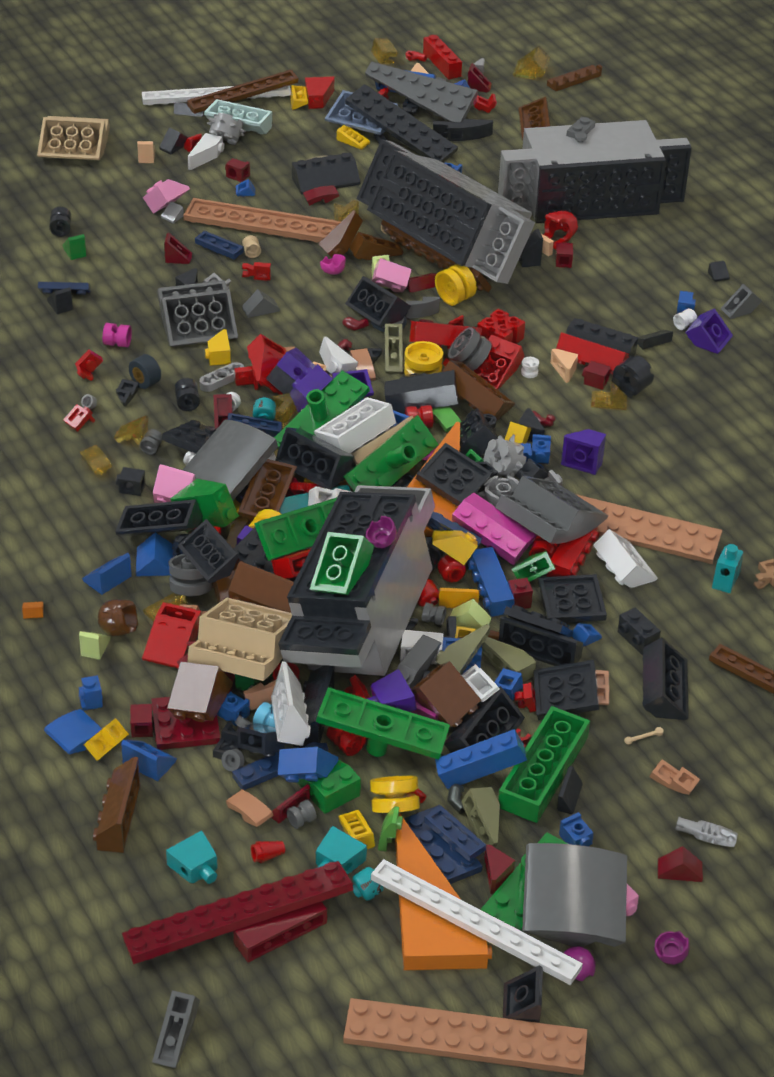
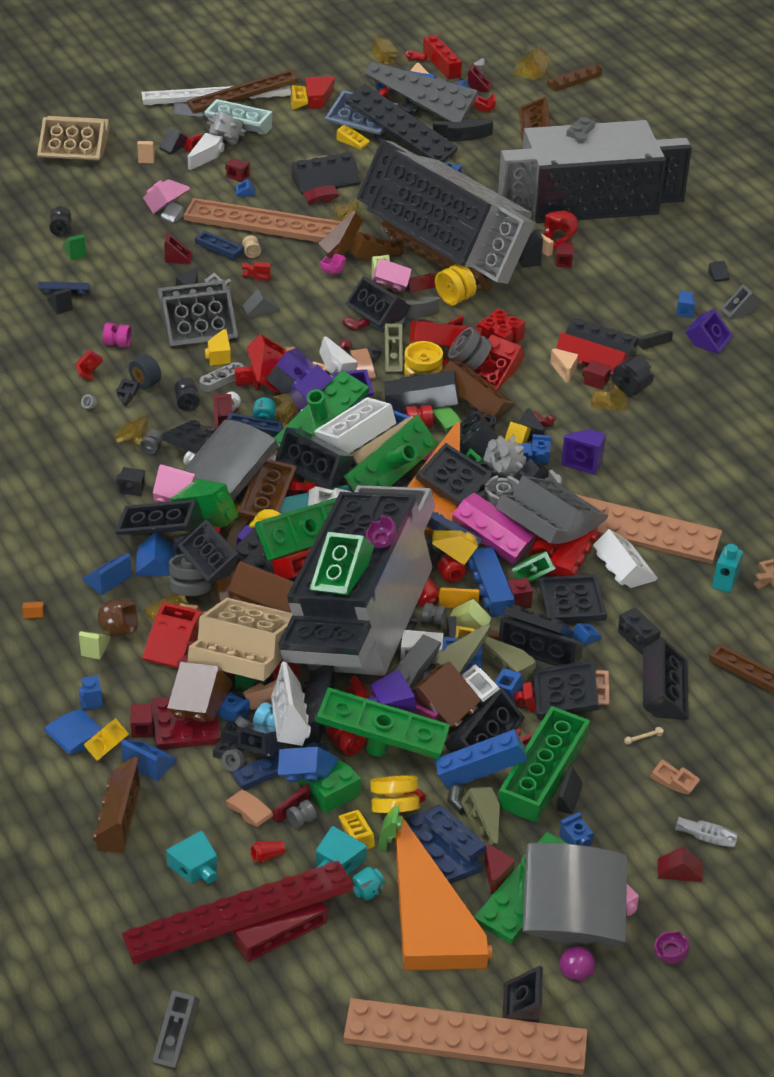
(78, 417): bracket -> none
(96, 459): clear yellow slope -> none
(477, 922): white plate -> none
(530, 367): white wheel -> none
(684, 319): white wheel -> none

